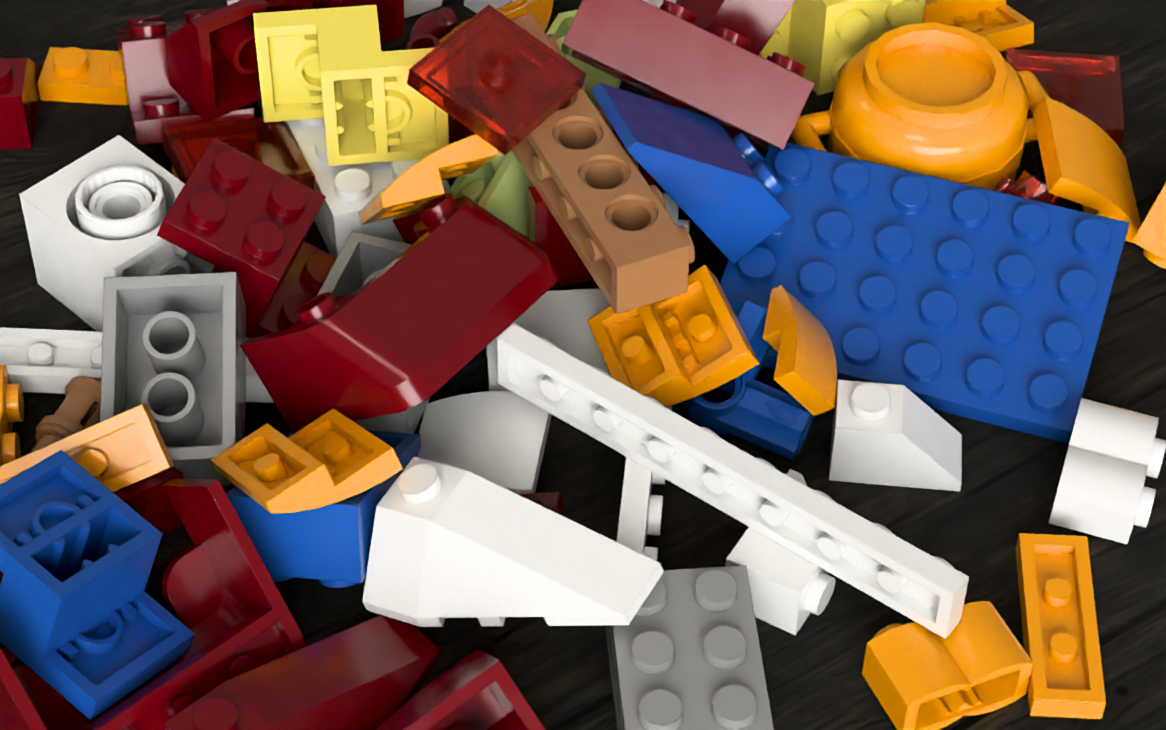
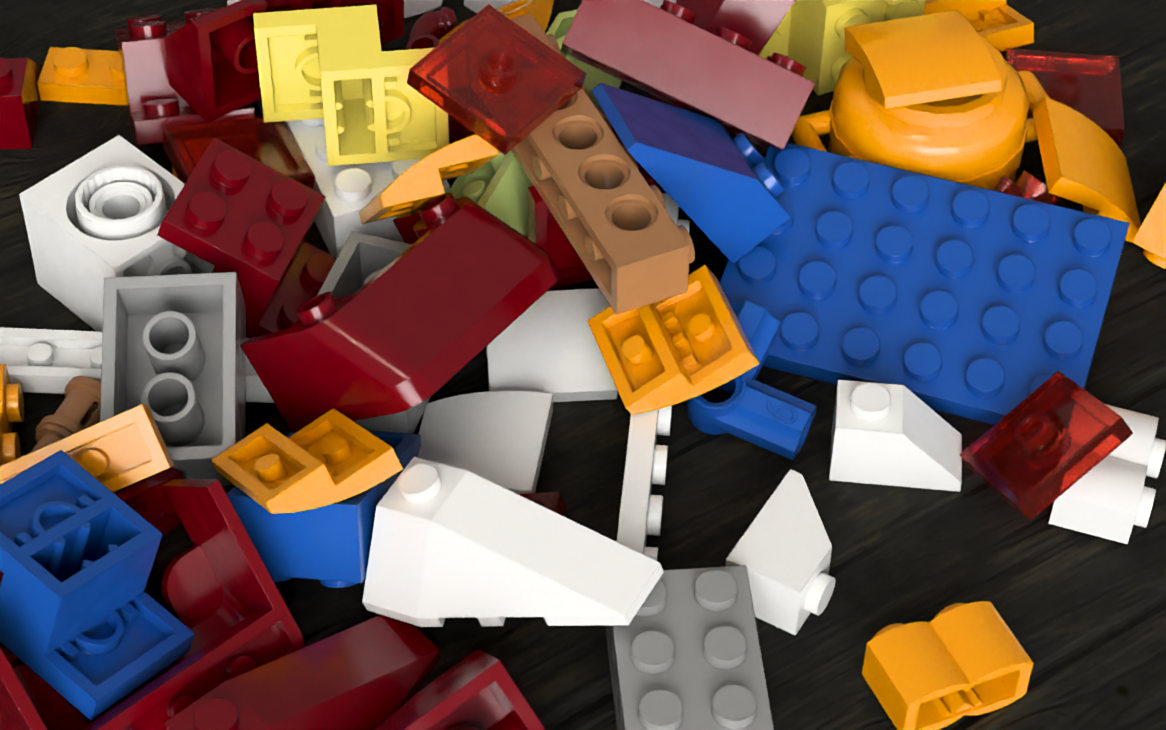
(734, 481): white plate -> none
(805, 352): light orange slope -> none
(922, 59): none -> light orange slope
(1046, 444): none -> clear red plate
(1060, 626): light orange plate -> none

